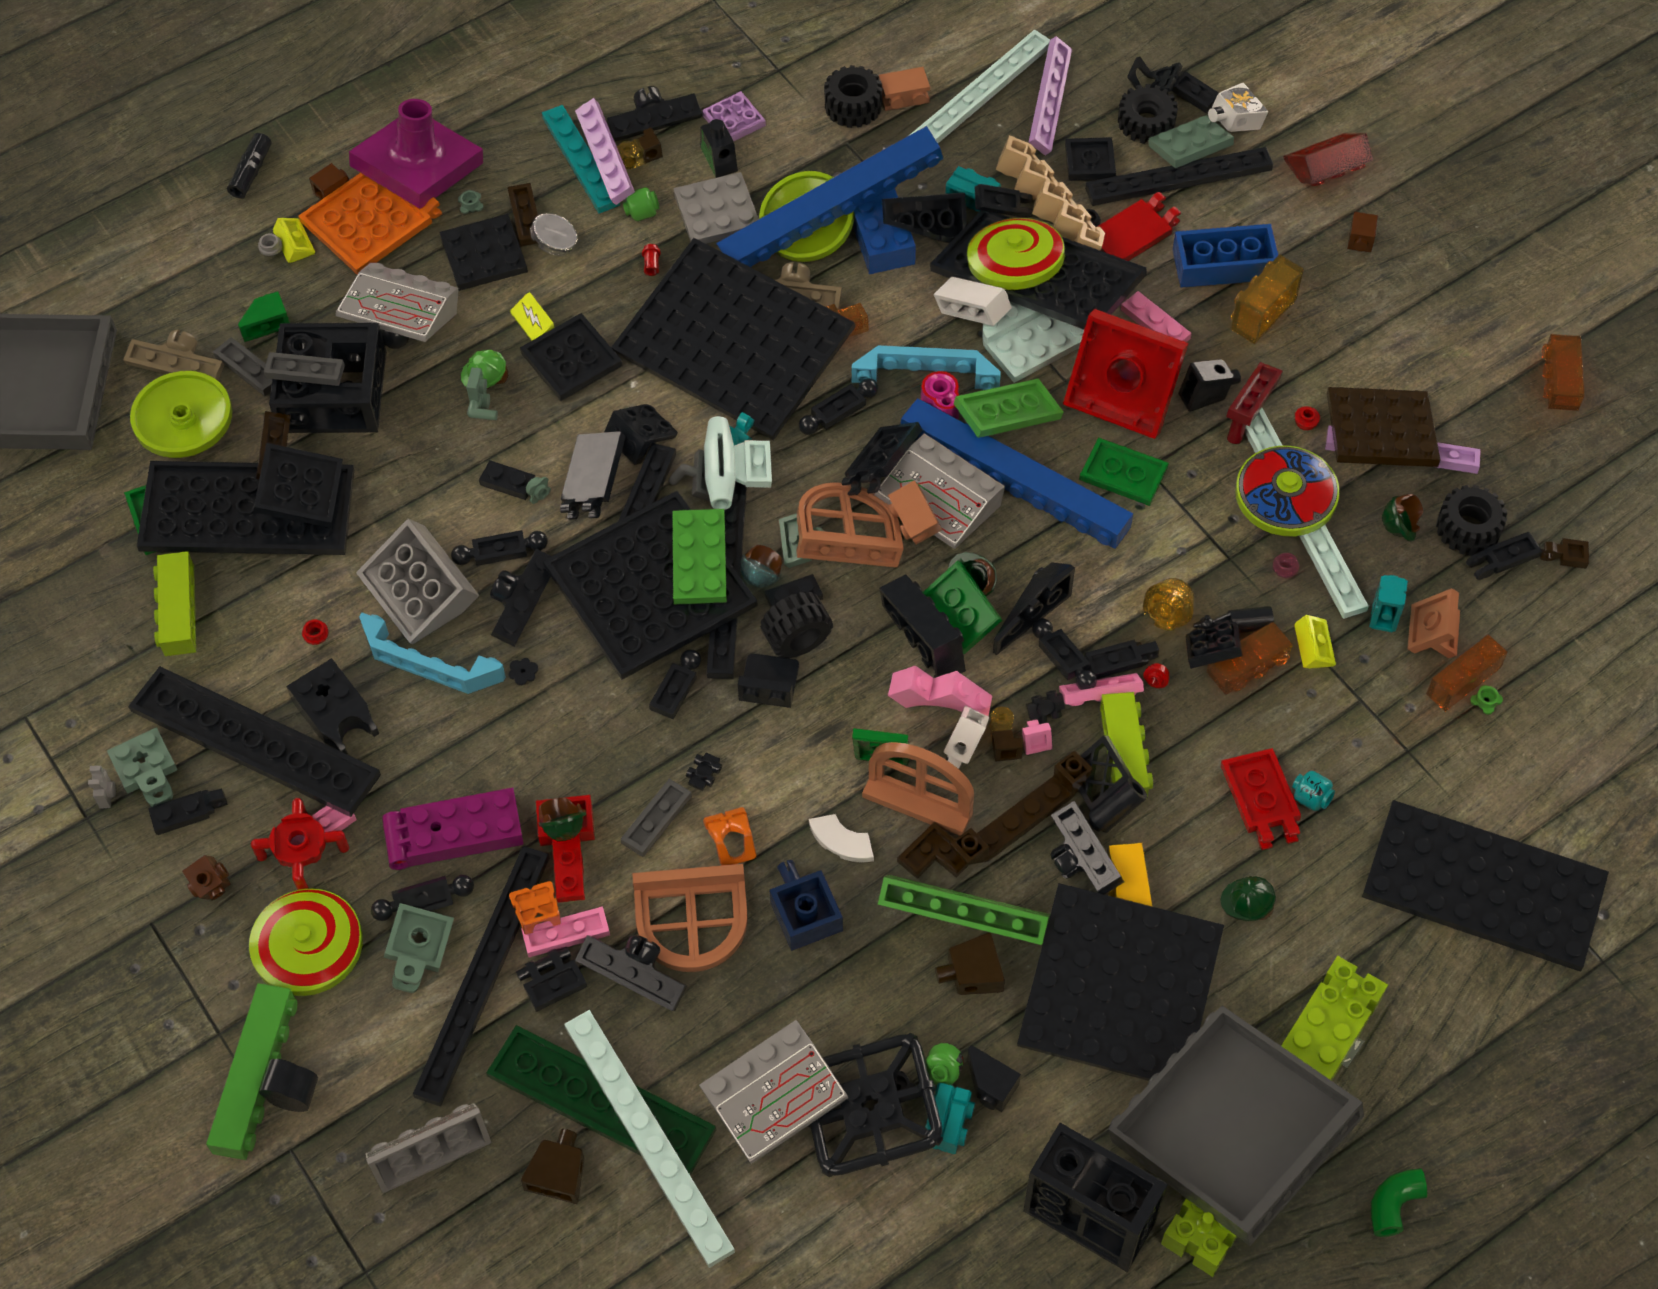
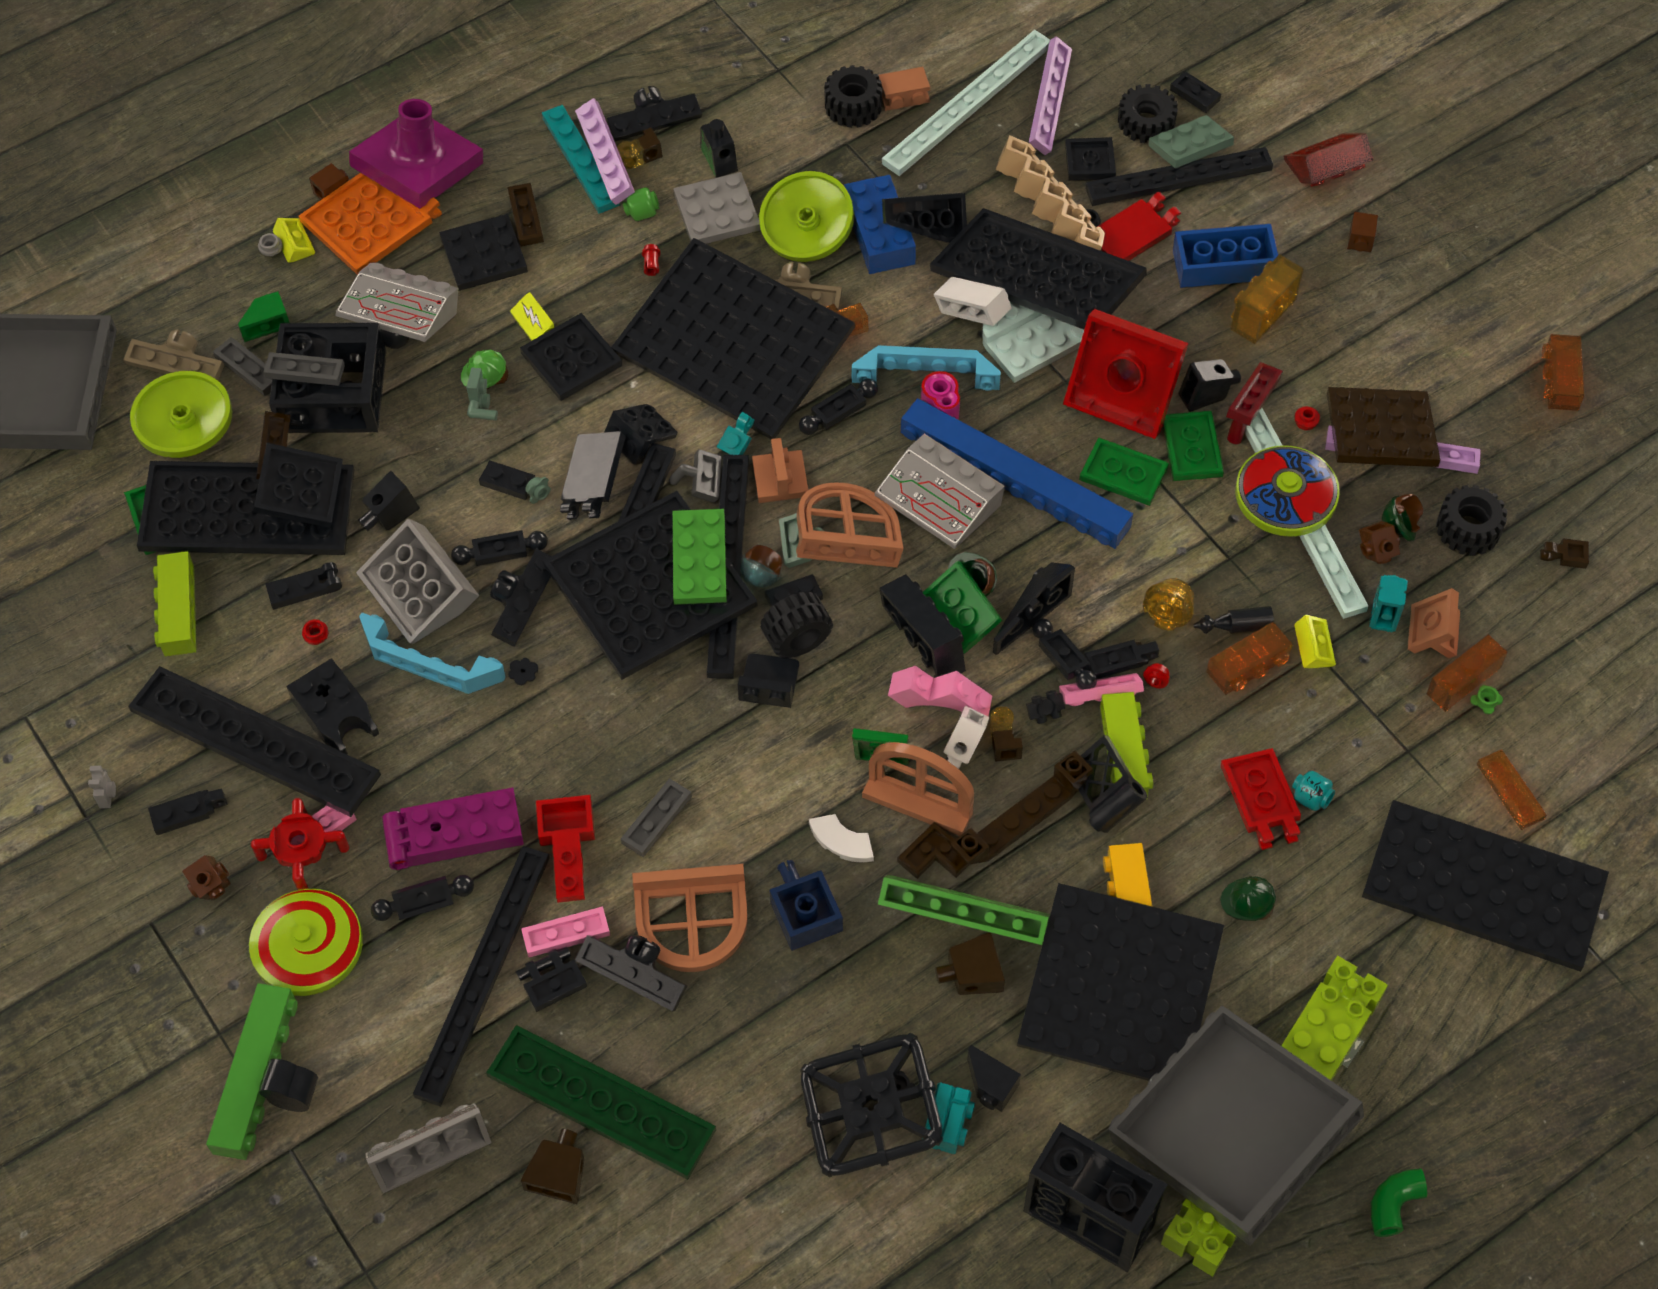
(148, 775): sand green plate -> none
(249, 165): black axle -> none
(304, 586): none -> black plate
(388, 503): none -> black torso
(413, 956): sand green plate -> none
(470, 201): sand green plate -> none
(534, 902): orange piece -> none
(554, 233): tile -> none
(561, 818): piece -> none
(650, 1139): light aqua plate -> none
(676, 685): black plate -> none
(703, 774): black piece -> none
(725, 463): light aqua plate -> none
(734, 821): orange piece -> none
(737, 114): lavender tile -> none
(773, 1091): light grey slope -> none
(779, 474): none -> nougat bracket
(833, 199): blue brick -> none
(880, 456): black tile -> none
(915, 513): nougat brick -> none
(944, 1063): bright green head -> none
(965, 181): teal brick -> none
(1002, 200): black hinge -> none
(1008, 408): bright green plate -> none
(1016, 253): lime dish -> none
(1036, 737): bright pink tile -> none
(1083, 851): plate -> none
(1151, 316): bright pink plate -> none
(1163, 77): black piece -> none
(1192, 446): none -> green tile
(1213, 644): black tile -> none
(1238, 109): white torso -> none
(1285, 559): clear pink plate -> none
(1379, 542): none -> reddish brown brick
(1505, 555): black hinge -> none
(1511, 789): none -> clear orange plate

